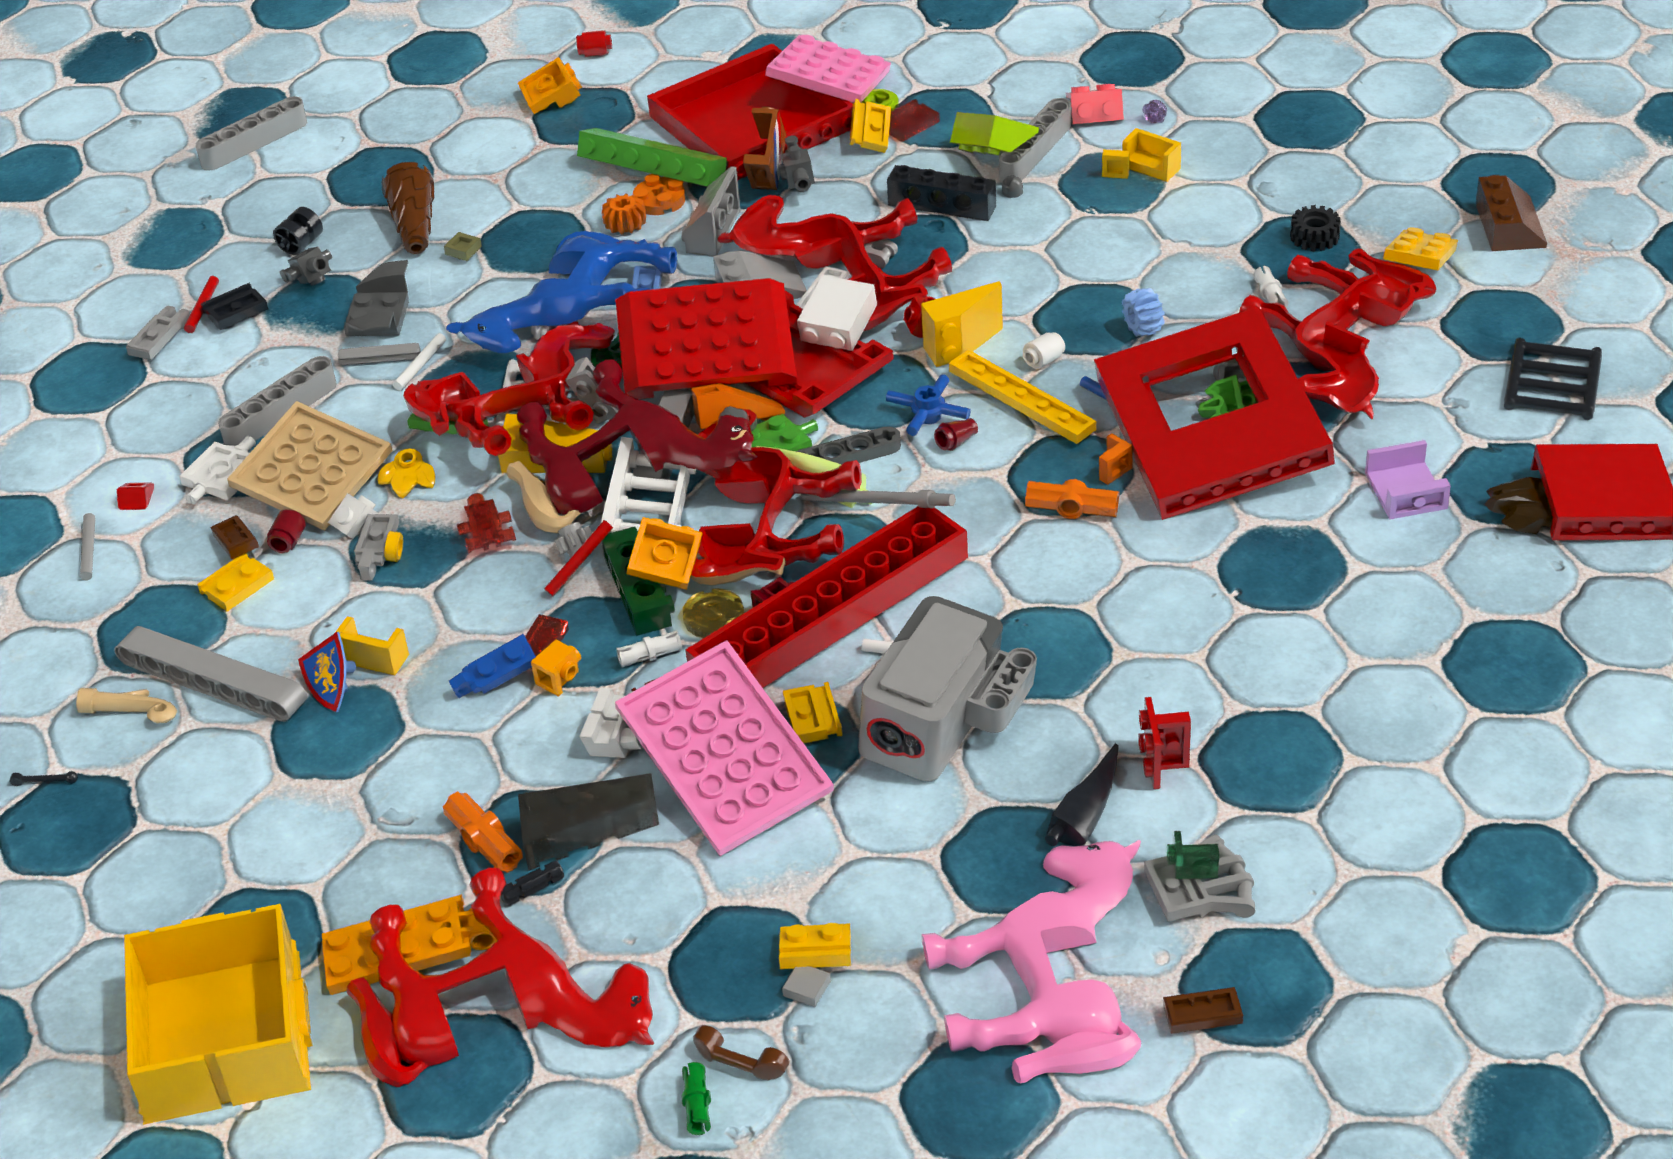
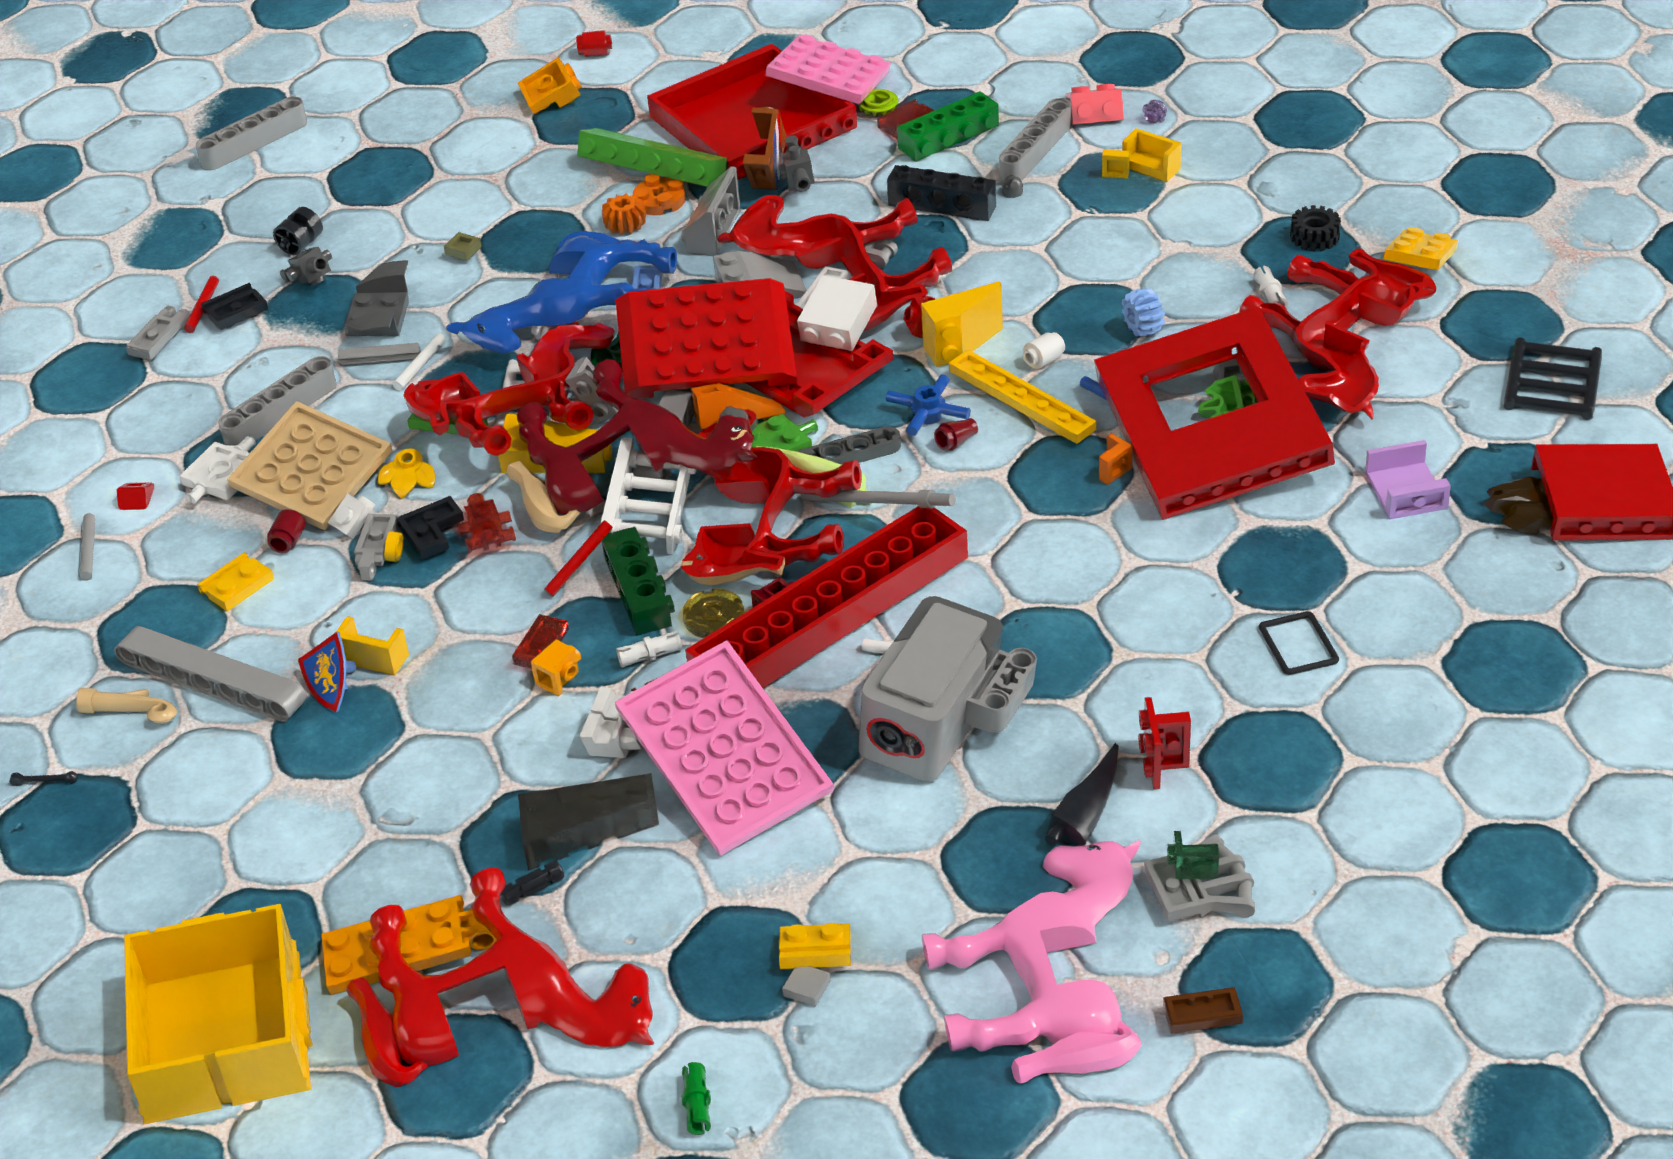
(234, 537): reddish brown plate -> none
(410, 200): reddish brown cone -> none
(425, 524): none -> black plate
(482, 832): orange piece -> none
(494, 668): blue hinge -> none
(572, 538): light grey gear -> none
(664, 553): light orange plate -> none
(769, 1066): reddish brown bar -> none
(812, 712): yellow plate -> none
(870, 125): yellow plate -> none
(947, 126): none -> green brick
(989, 133): lime slope -> none
(1072, 499): orange piece -> none
(1289, 671): none -> black piece
(1508, 215): reddish brown slope -> none

